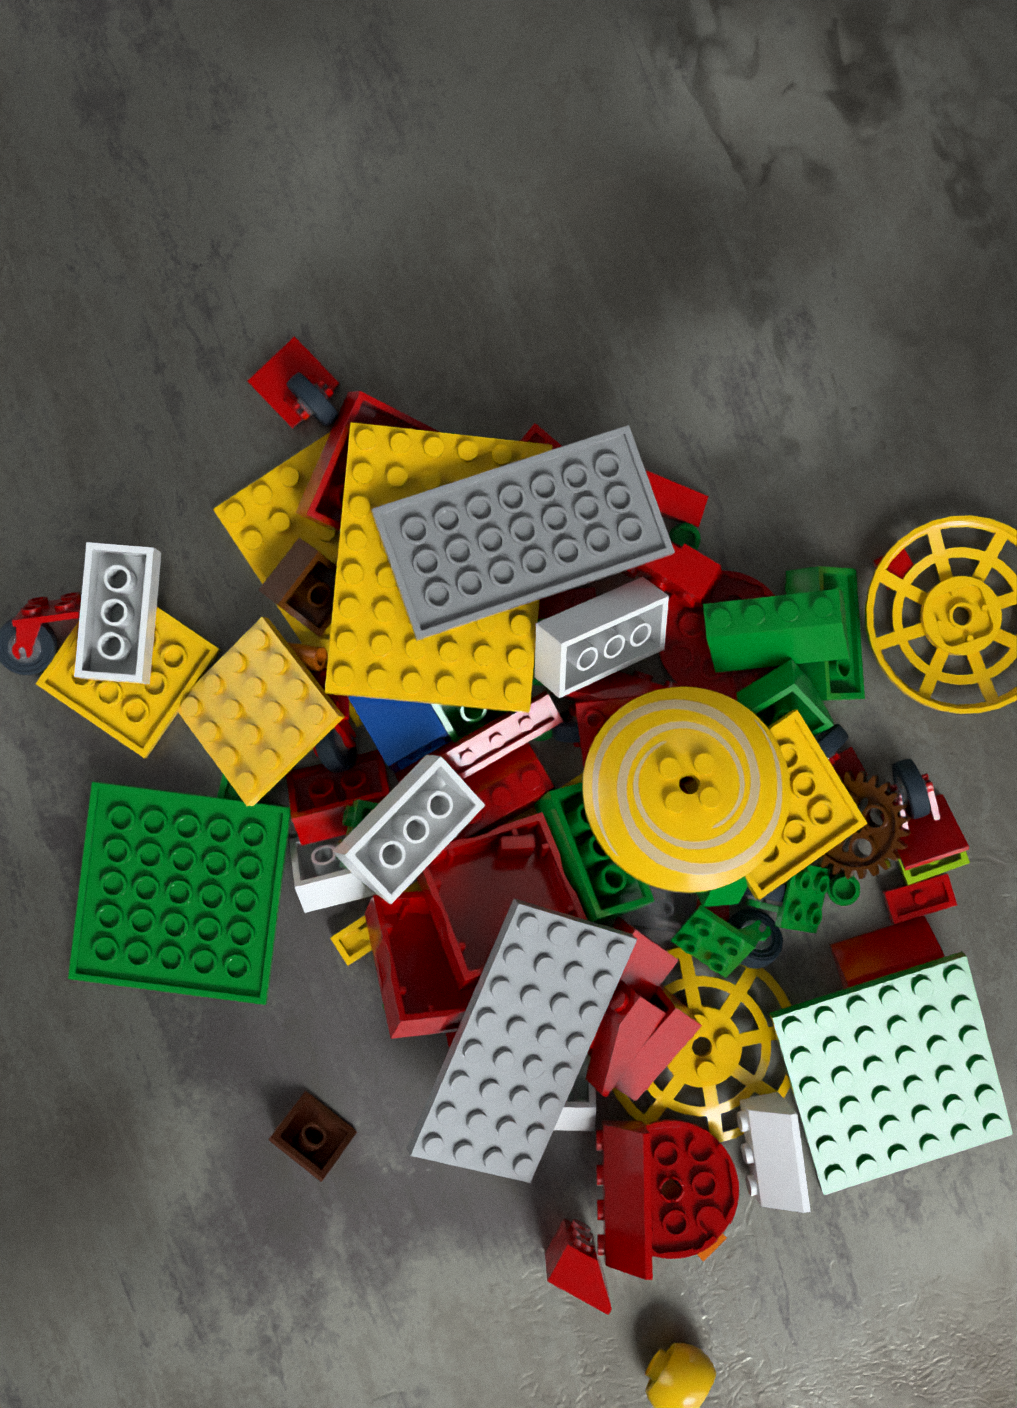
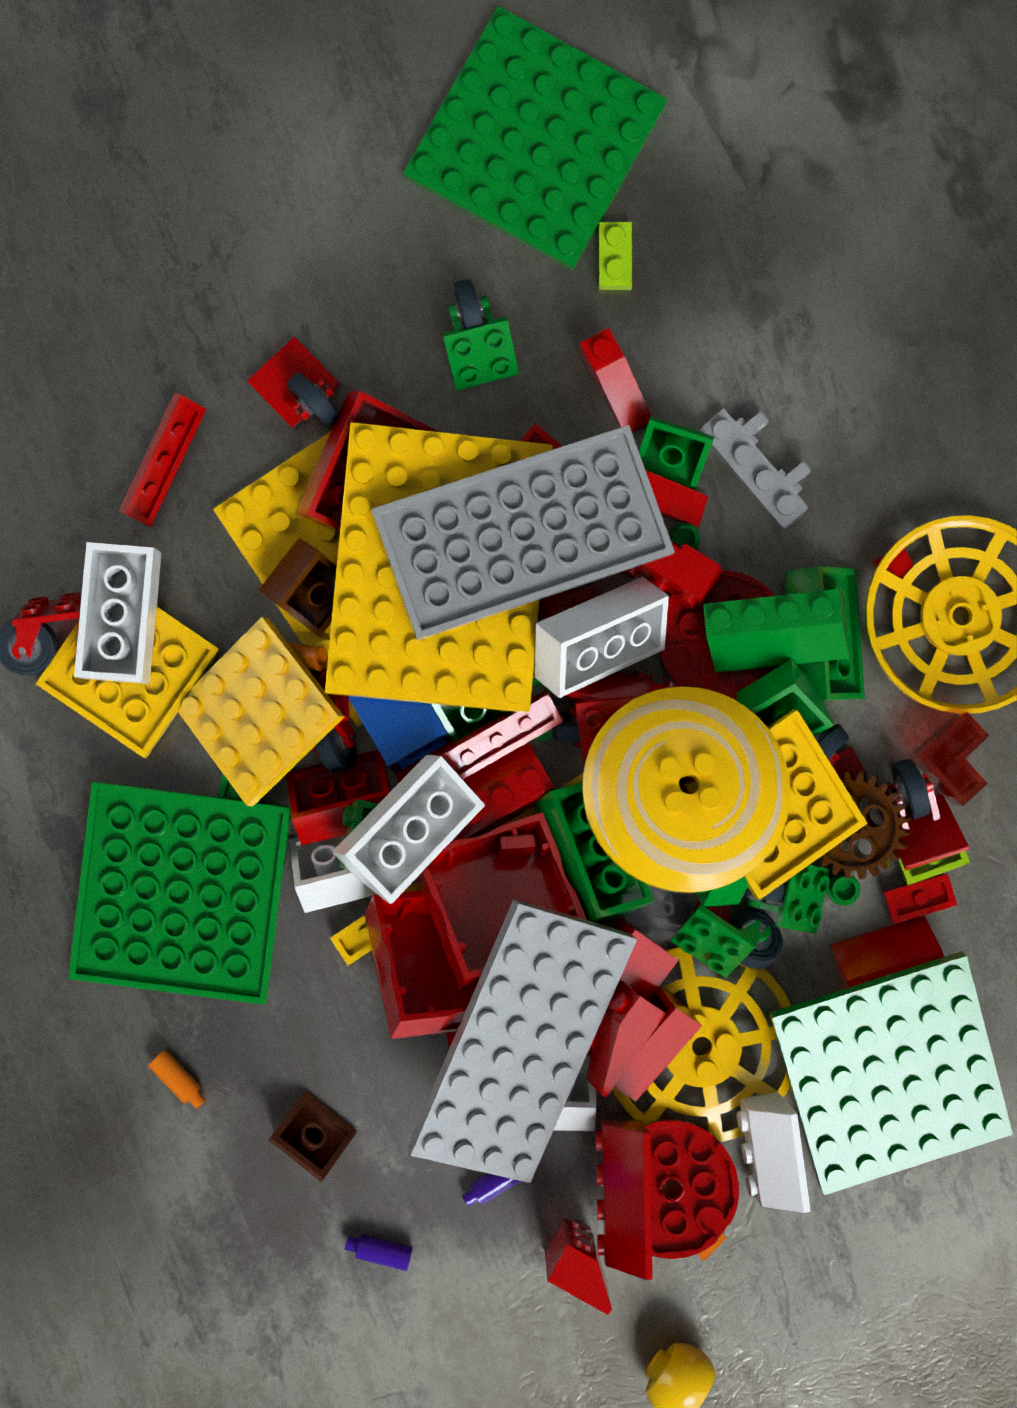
(162, 459): none -> red plate
(177, 1079): none -> orange cylinder
(380, 1251): none -> dark purple cylinder
(480, 350): none -> green plate
(487, 1188): none -> dark purple cylinder
(535, 138): none -> green plate
(614, 380): none -> red slope
(615, 255): none -> lime plate
(674, 451): none -> green slope
(771, 488): none -> light grey hinge
(945, 760): none -> clear red brick

